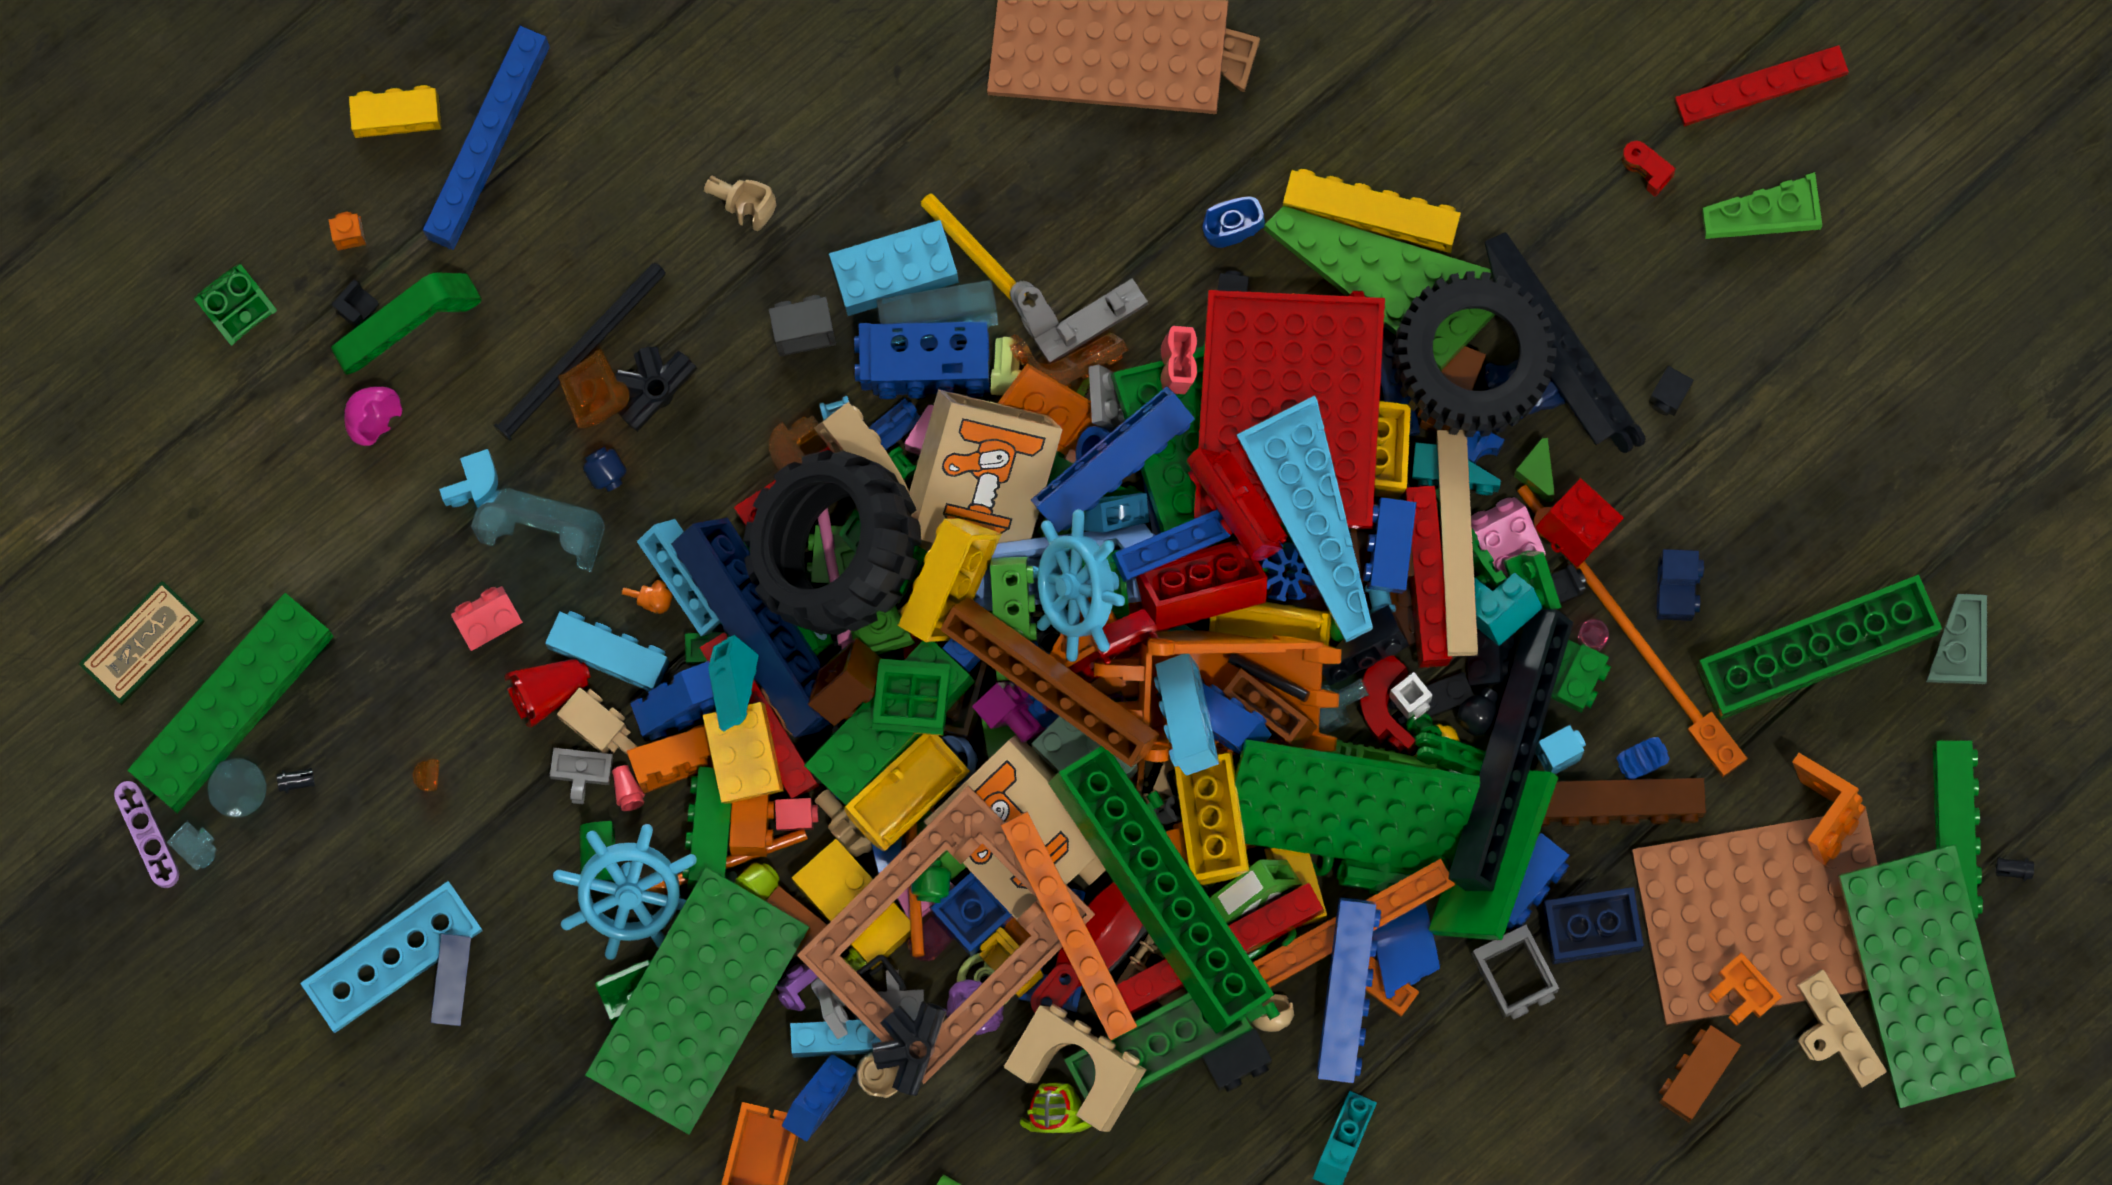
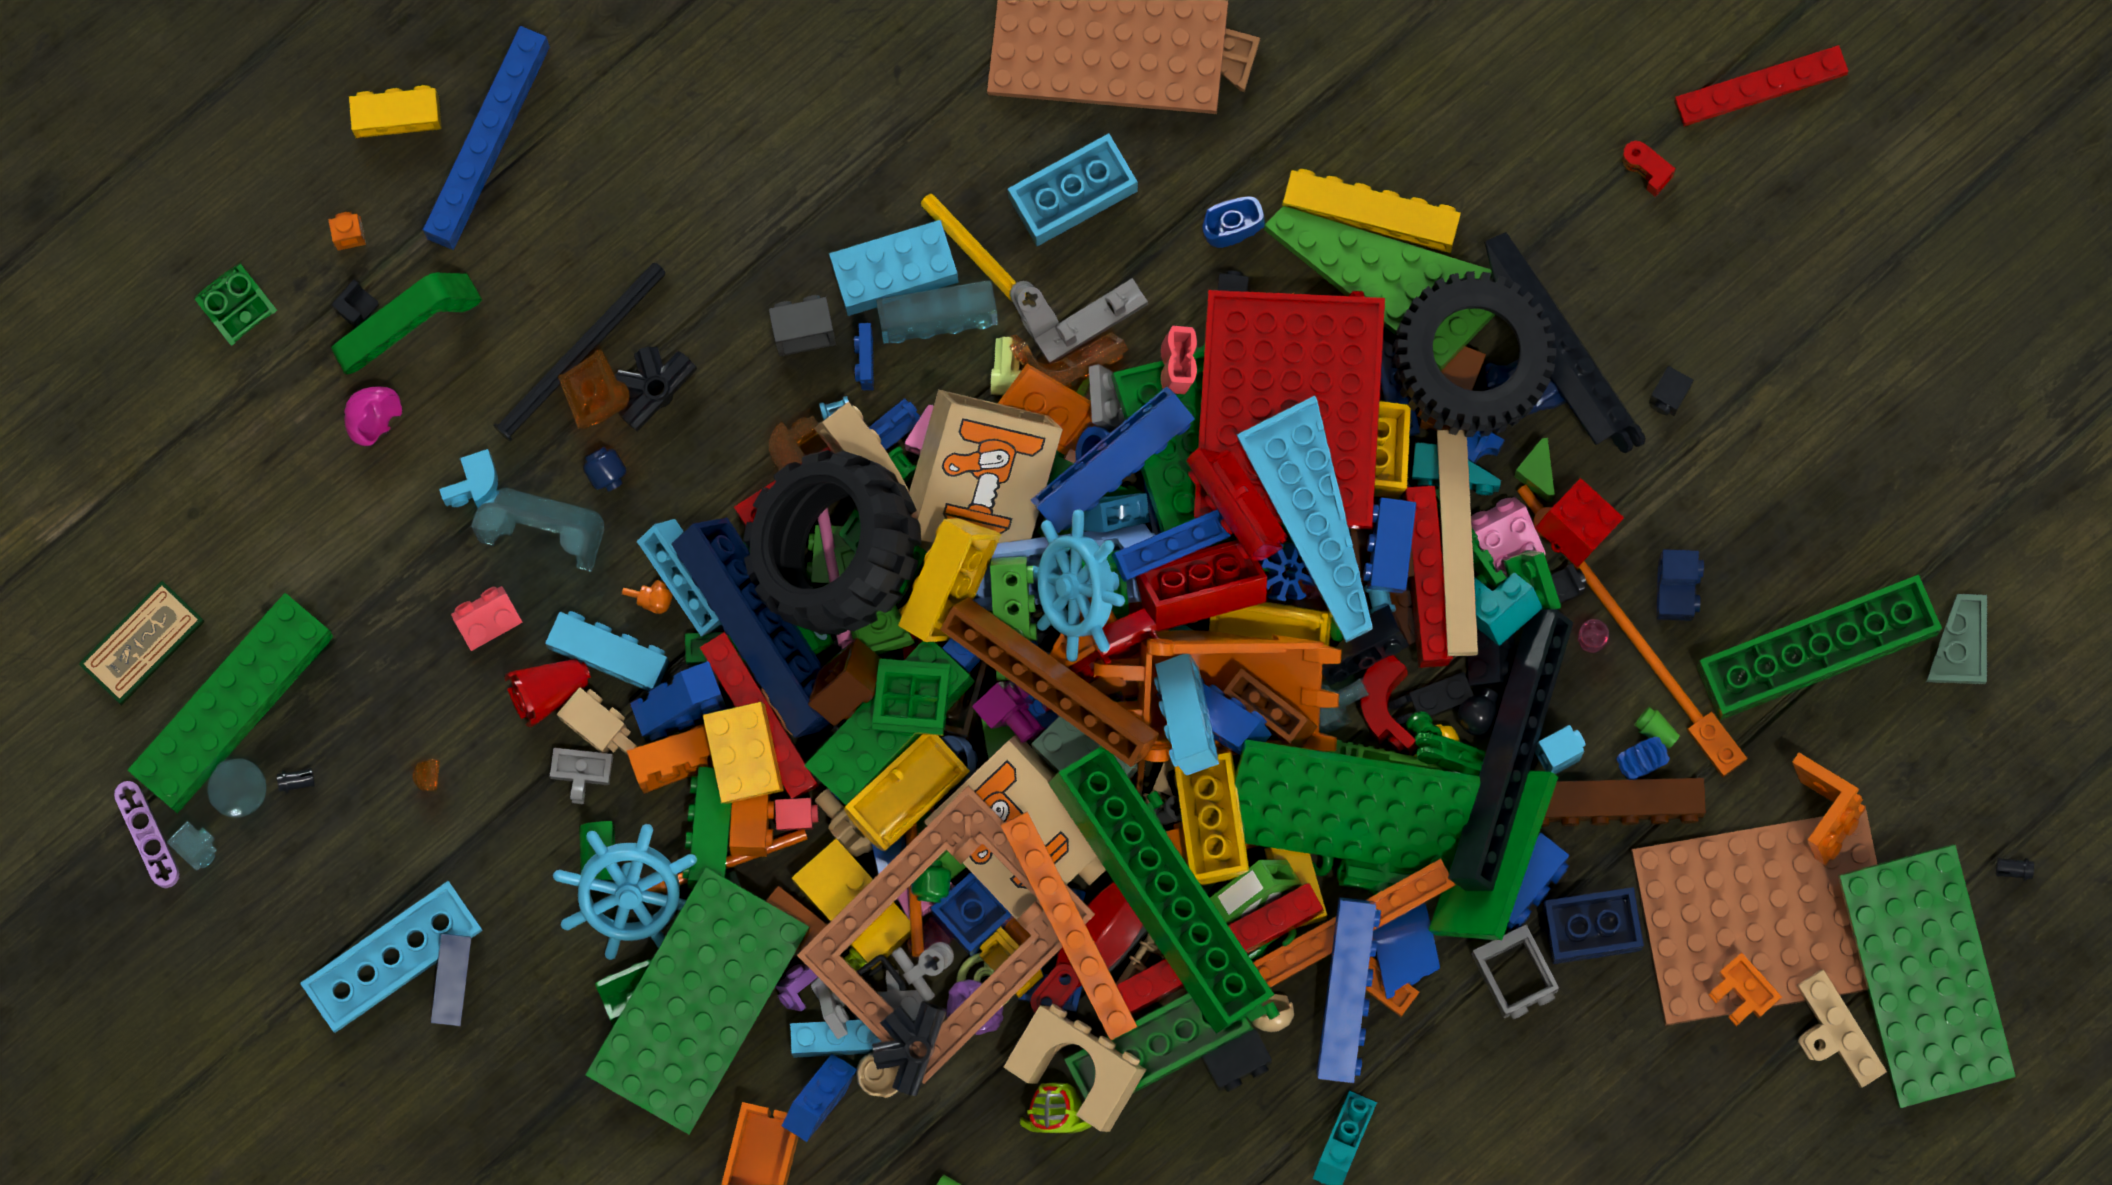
(627, 790): coral cone -> none
(732, 677): teal slope -> none
(744, 199): tan piece -> none
(759, 880): lime head -> none
(924, 372): blue piece -> none
(926, 965): none -> light grey piece
(1072, 189): none -> medium azure brick
(1269, 677): black bar -> none
(1411, 696): white brick -> none
(1579, 675): green plate -> none
(1653, 724): none -> bright green cone
(1698, 1072): dark orange brick -> none
(1777, 210): bright green wing -> none
(1956, 809): green brick -> none

